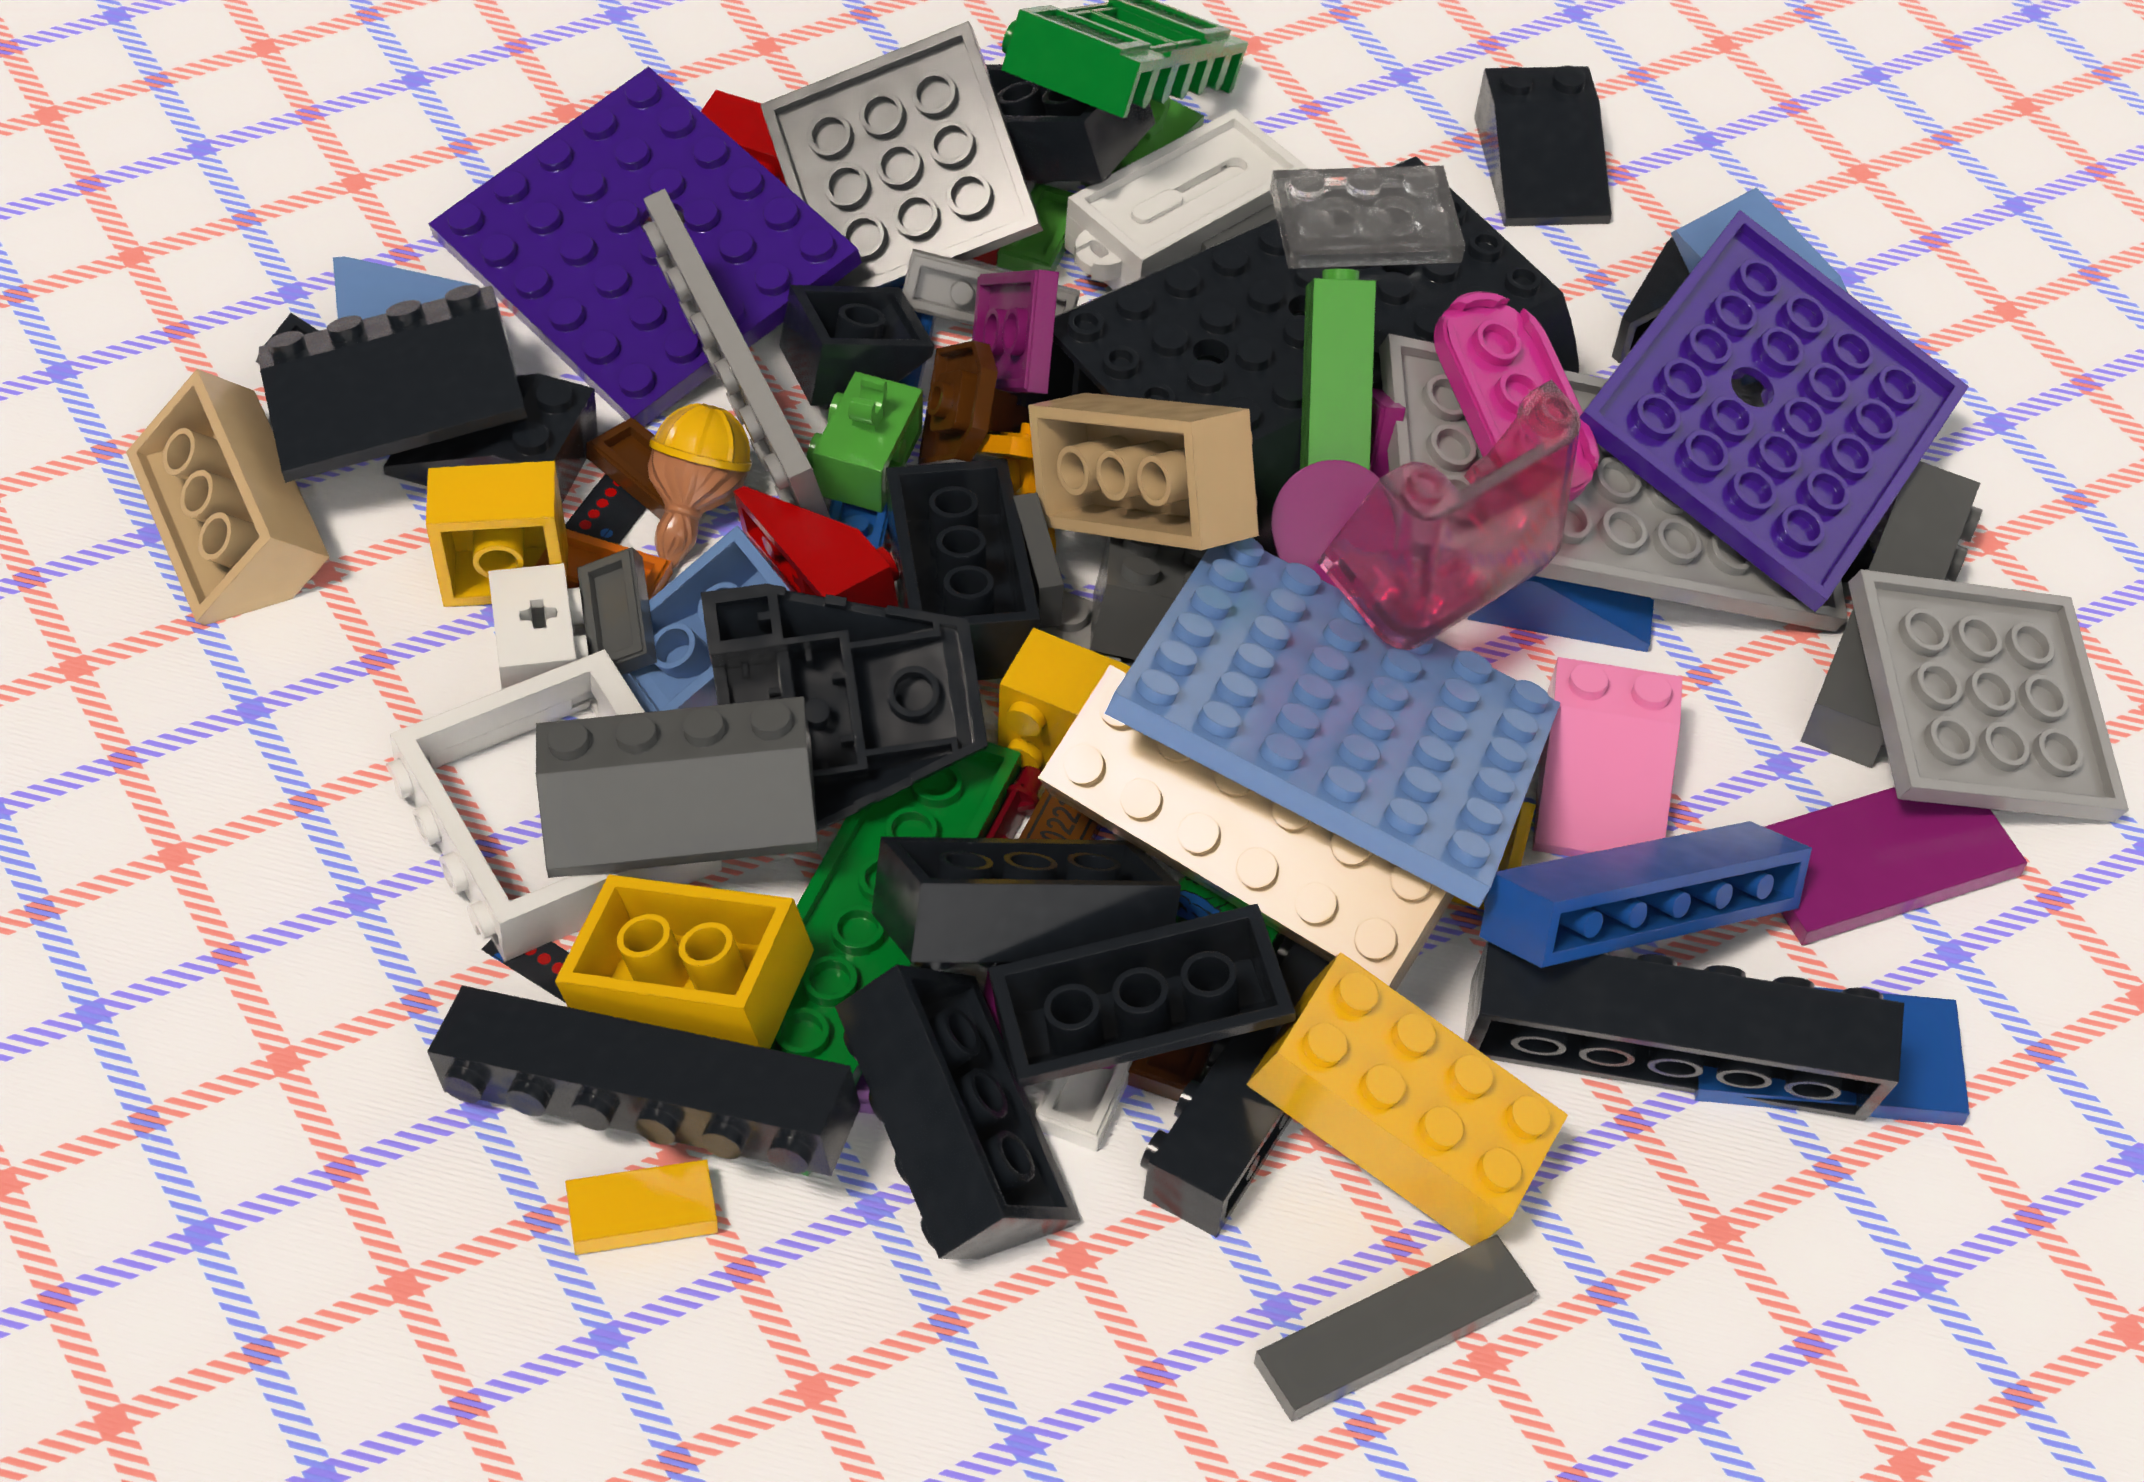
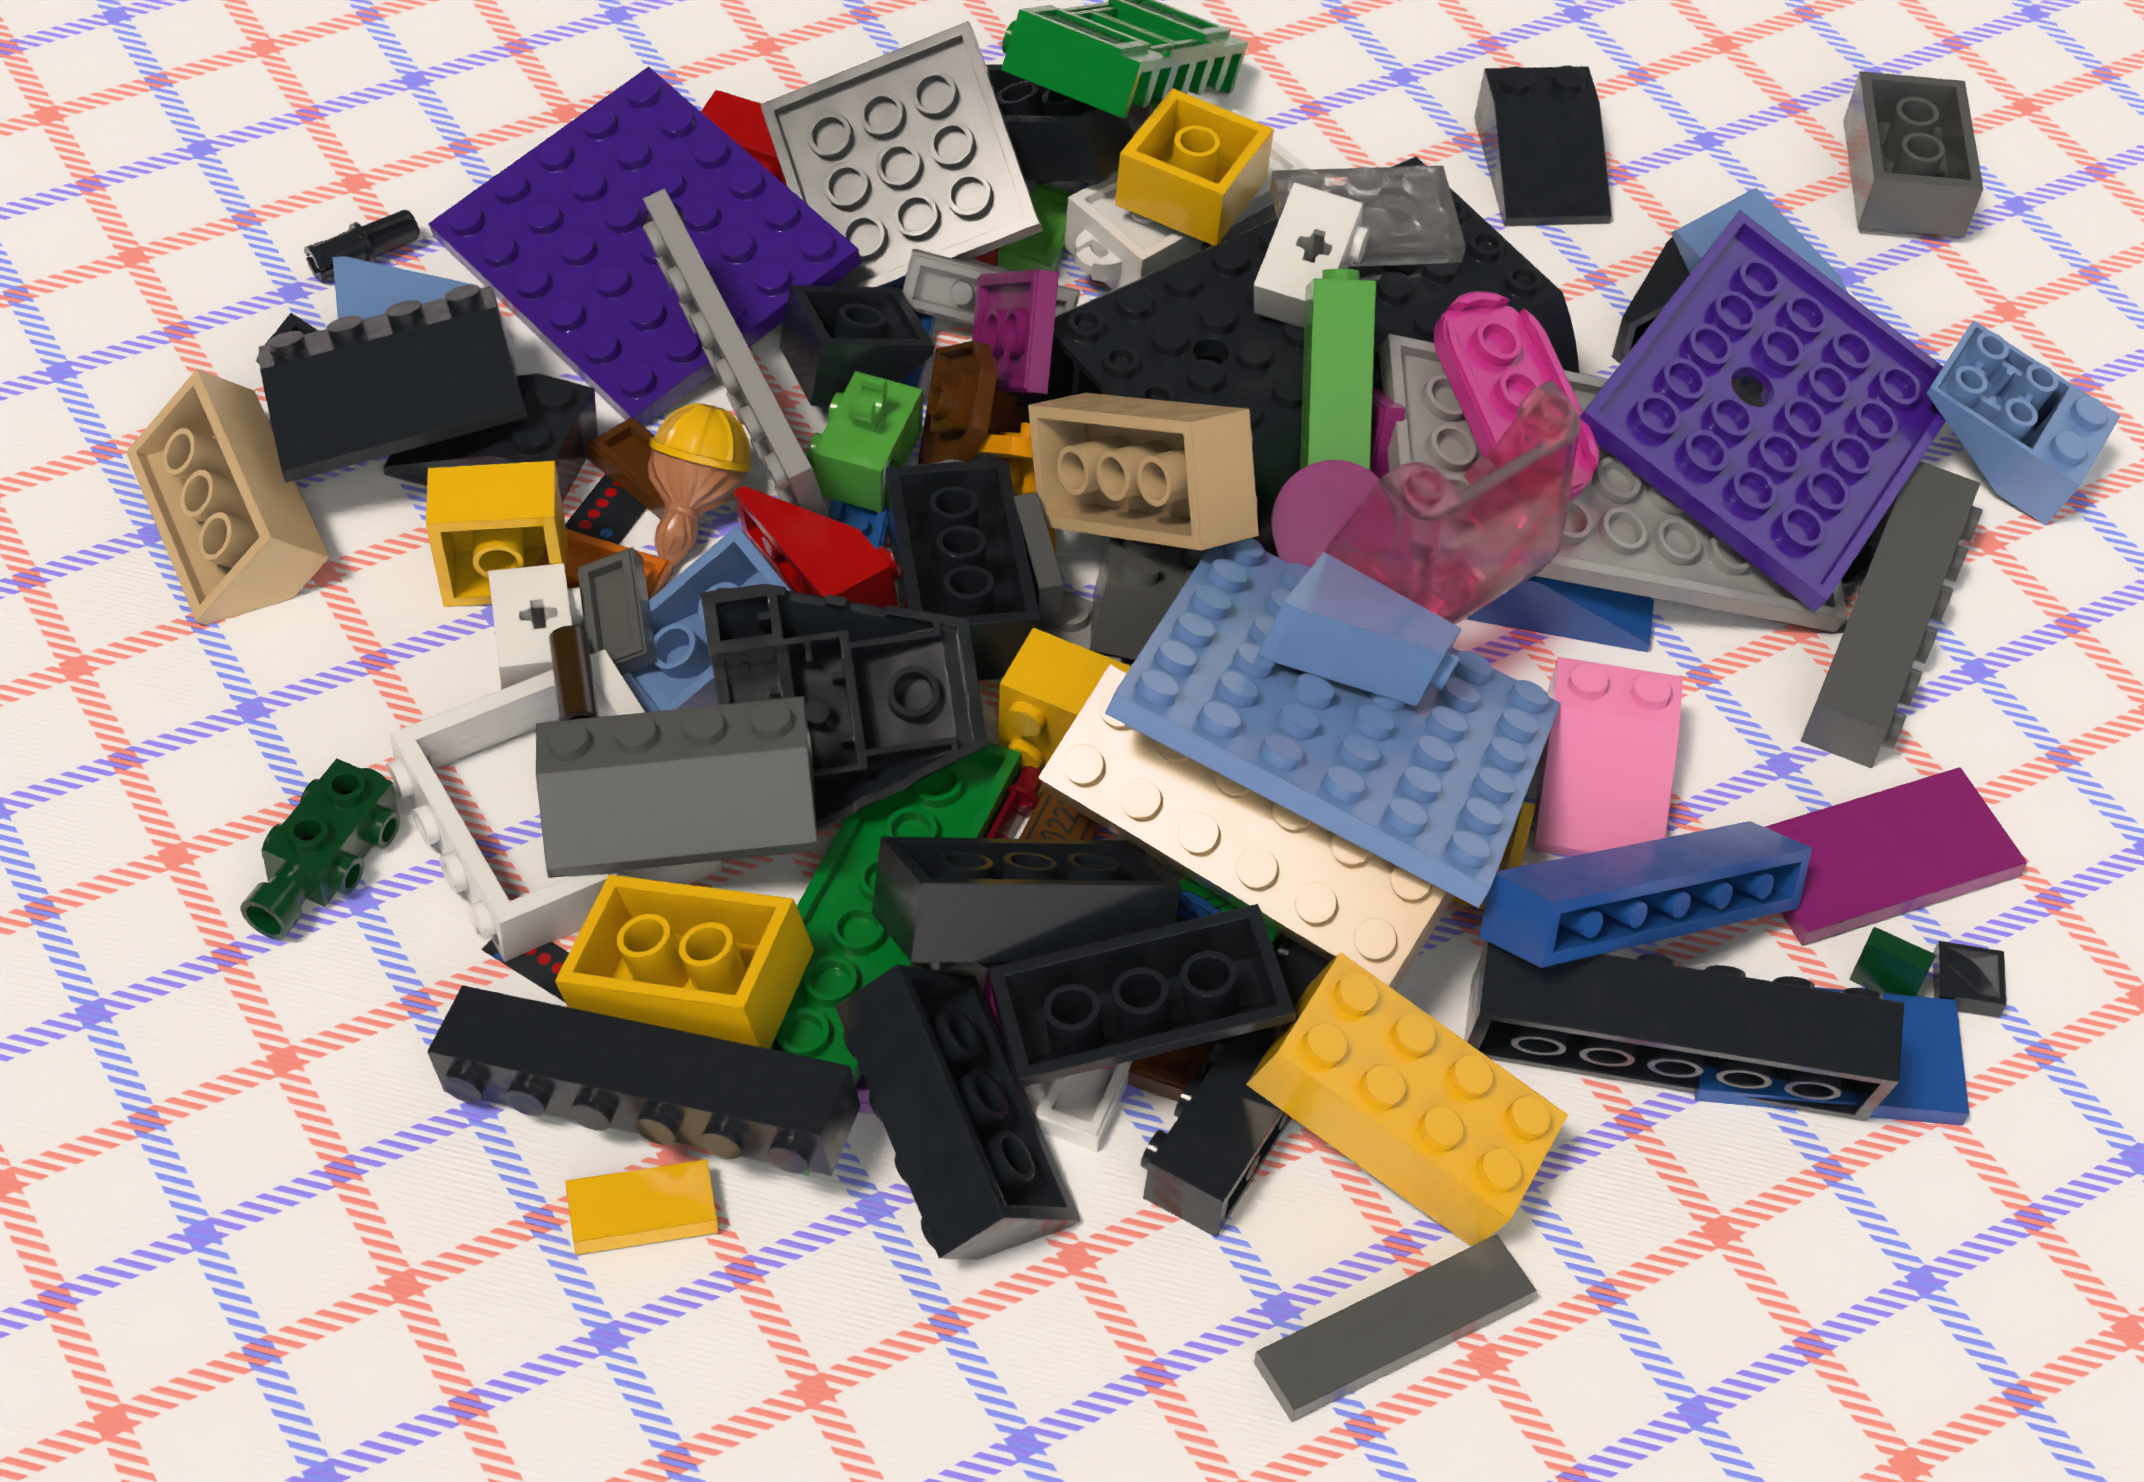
(322, 845): none -> dark green brick
(362, 242): none -> black axle
(573, 673): none -> dark brown hinge
(1193, 166): none -> yellow brick
(1309, 227): none -> white brick
(1361, 634): none -> medium blue slope
(1892, 964): none -> dark green tile
(1912, 154): none -> dark grey brick
(1970, 977): none -> black tile
(1986, 697): light grey plate -> none
(2020, 421): none -> medium blue slope

